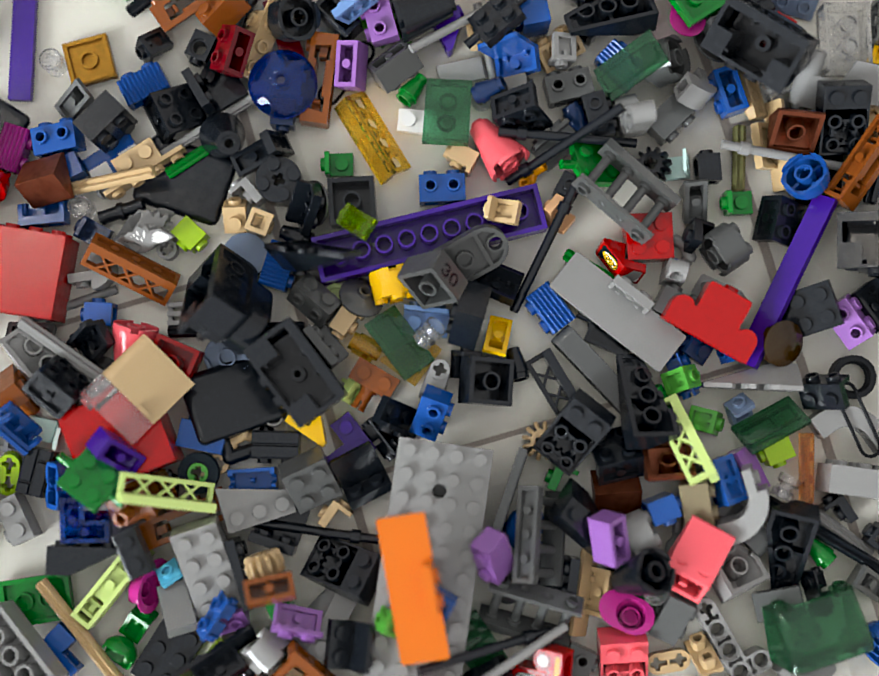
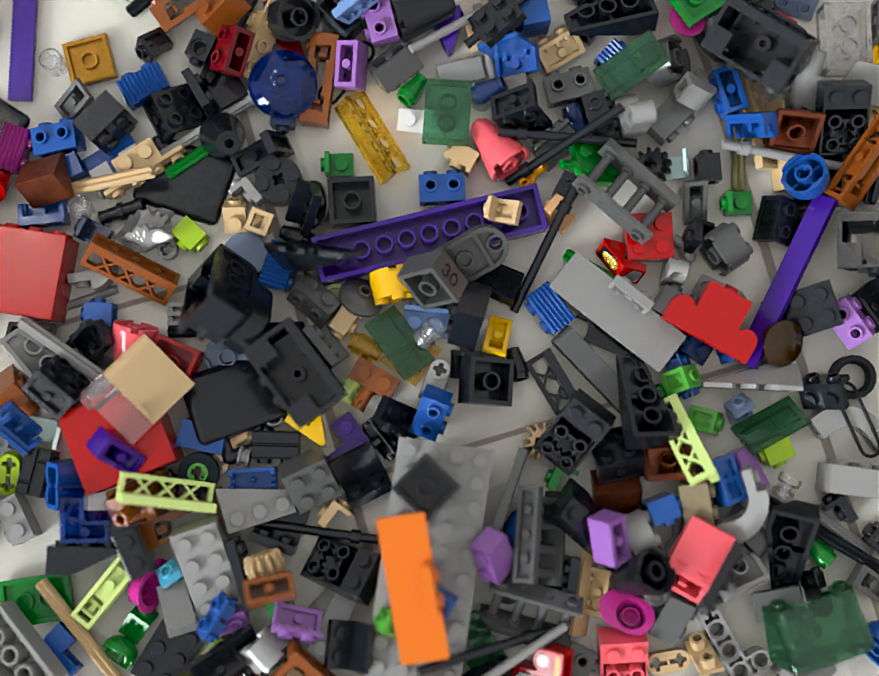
(89, 480): green plate -> none
(243, 456): none -> light grey bush
(356, 222): clear neon green bracket -> none
(426, 487): none -> black brick
(562, 50): light grey bracket -> none
(722, 579): none -> black plate
(752, 124): none -> blue hinge
(806, 467): clear orange tile -> none

